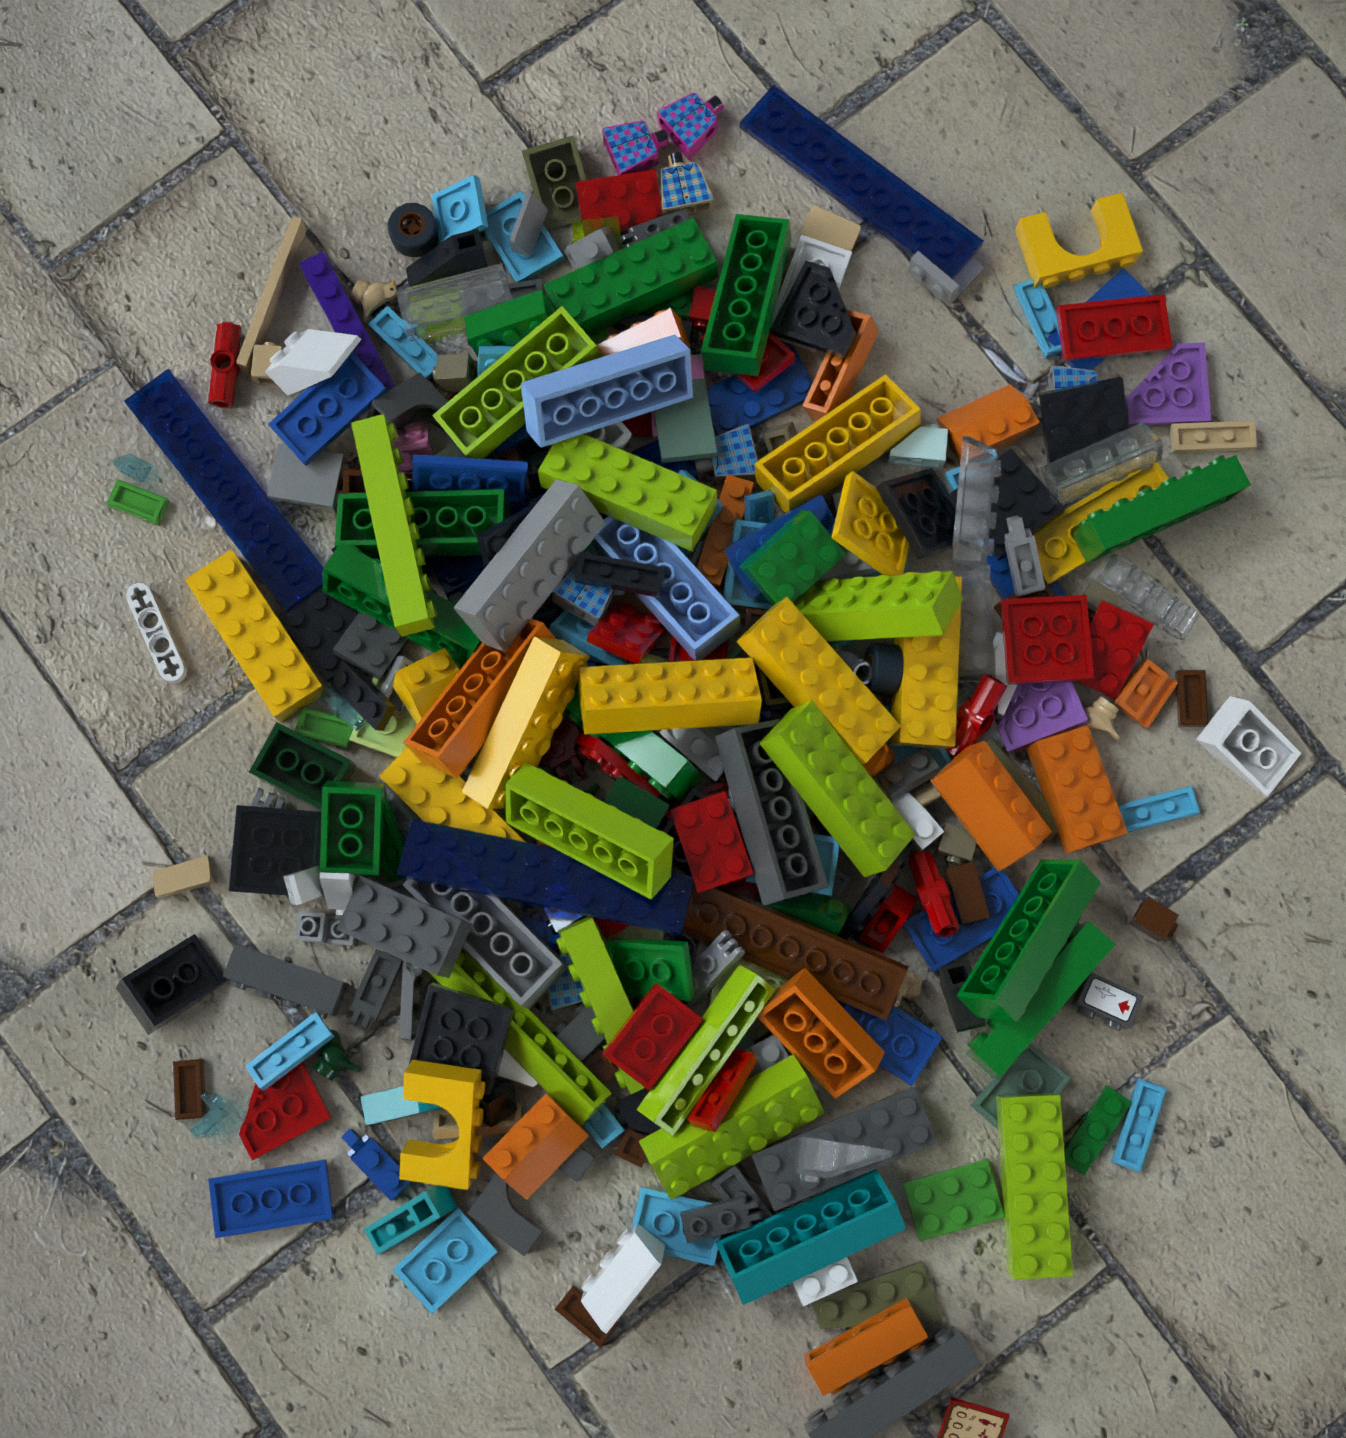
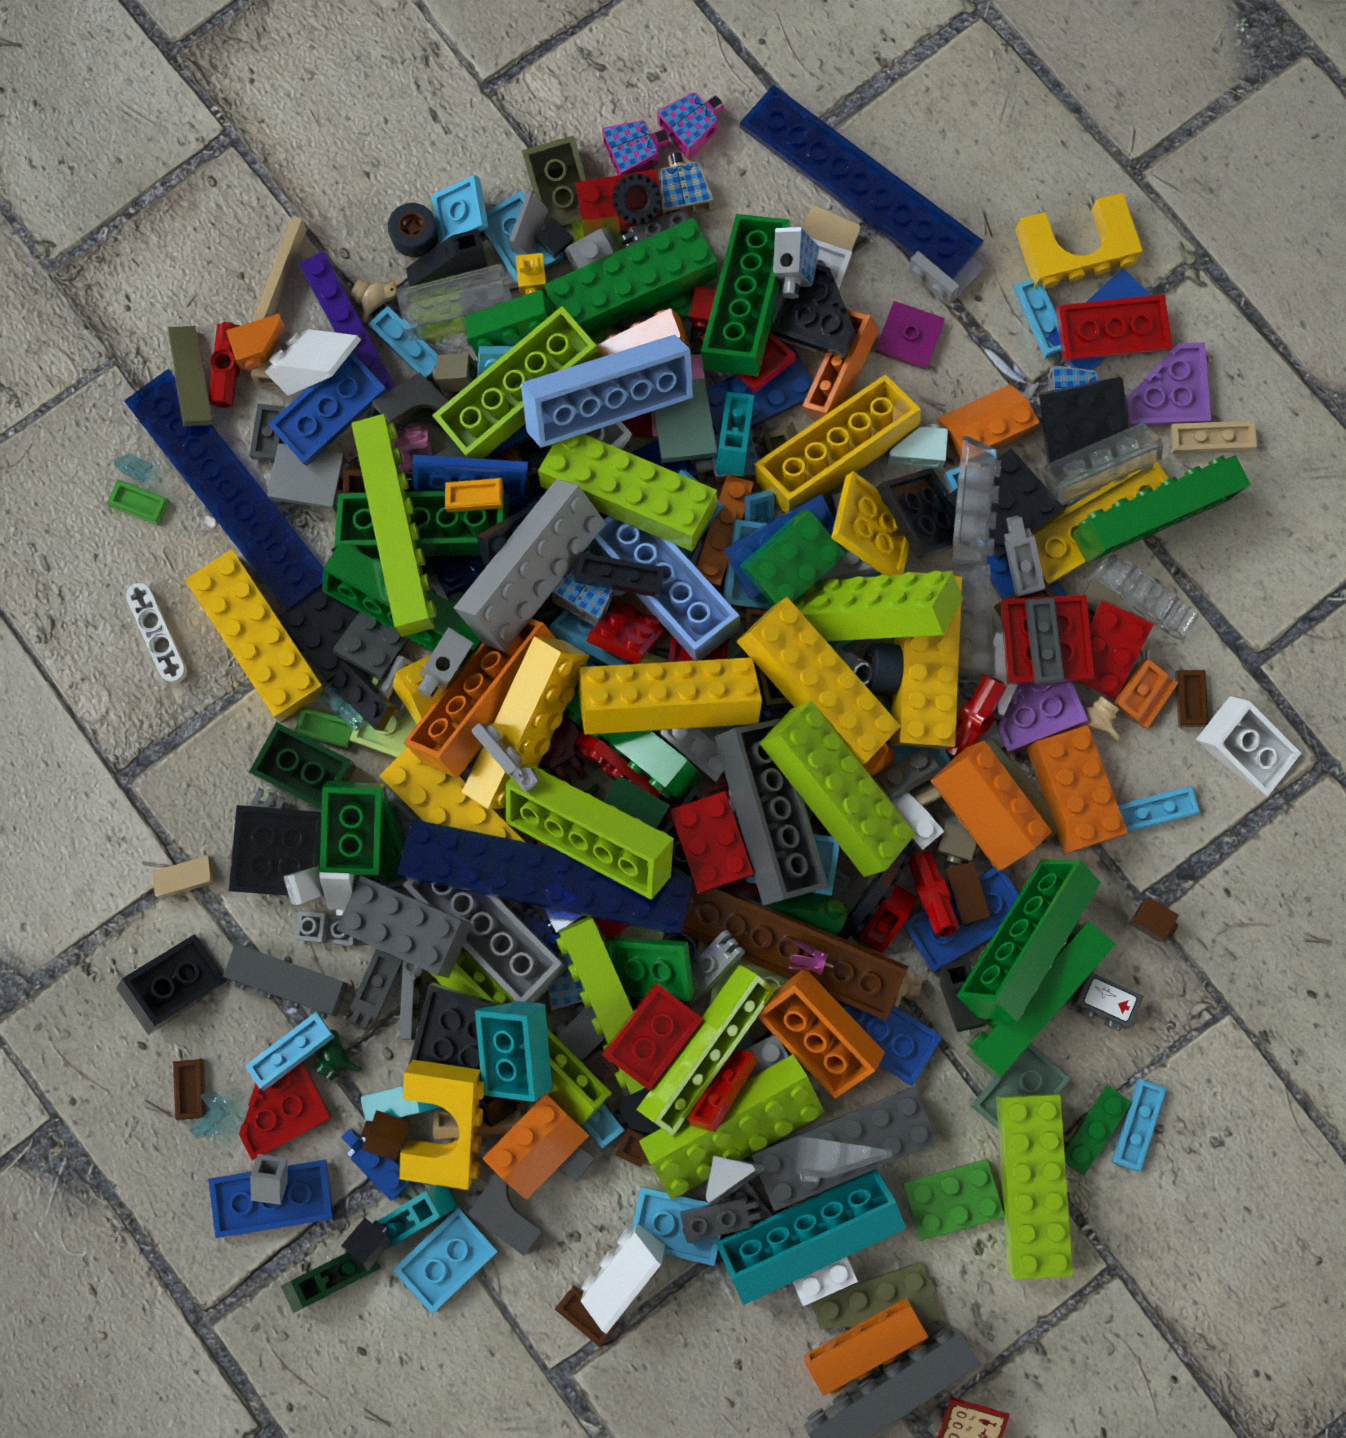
(189, 376): none -> olive tile
(256, 341): none -> orange slope
(264, 439): none -> dark grey plate
(269, 1179): none -> light grey brick
(324, 1281): none -> dark green slope
(367, 1243): none -> black brick
(384, 1135): none -> reddish brown brick
(447, 655): none -> light grey torso
(474, 495): none -> light orange tile
(506, 757): none -> light grey hinge
(514, 1050): none -> teal slope
(530, 273): none -> yellow brick
(554, 238): none -> black tile
(653, 198): none -> black tyre
(728, 1176): none -> light grey slope
(734, 434): none -> teal slope
(794, 259): none -> light grey torso
(814, 964): none -> flat silver piece
(910, 335): none -> magenta plate
(1044, 641): none -> dark grey tile

